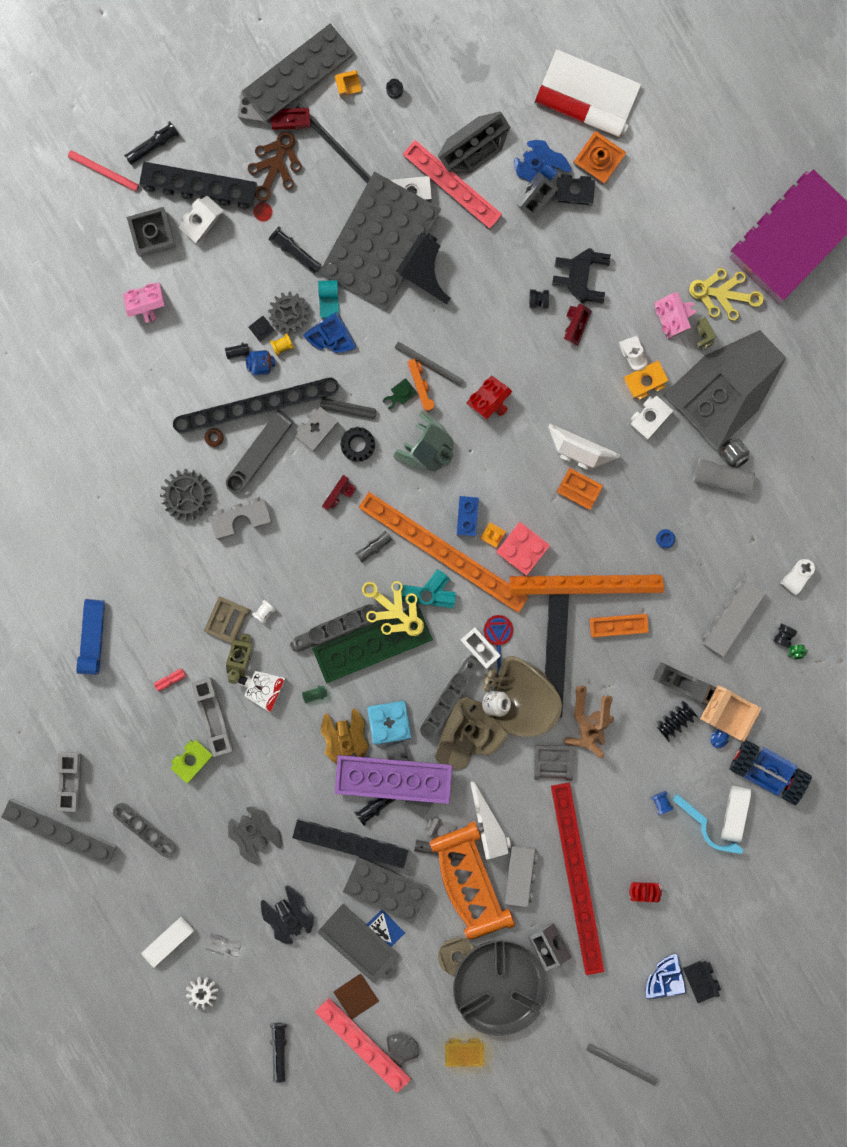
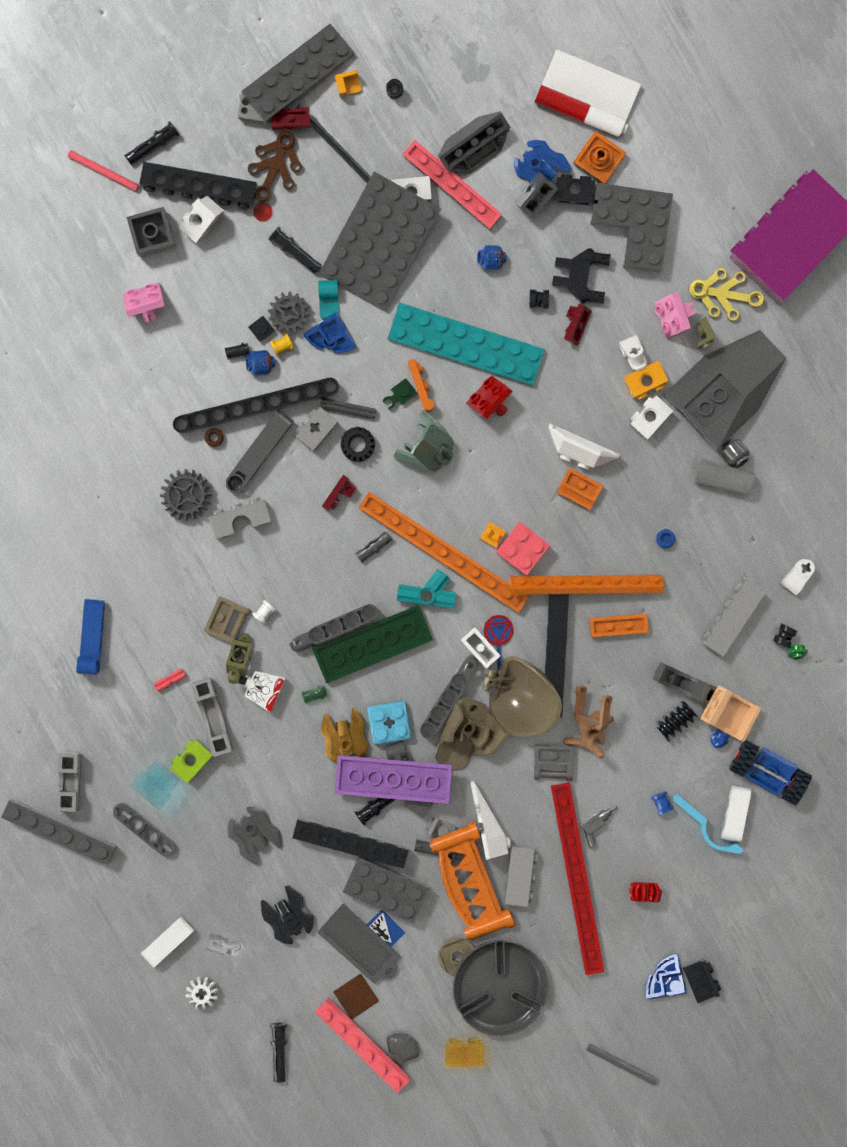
(155, 784): none -> clear light blue plate
(395, 610): light yellow plant -> none
(420, 266): black arch -> none
(428, 363): dark grey bar -> none
(466, 344): none -> teal plate
(467, 516): blue brick -> none
(491, 257): none -> blue head
(496, 703): white head -> none
(549, 947): dark grey brick -> none
(594, 823): none -> flat silver piece
(643, 214): none -> dark grey piece

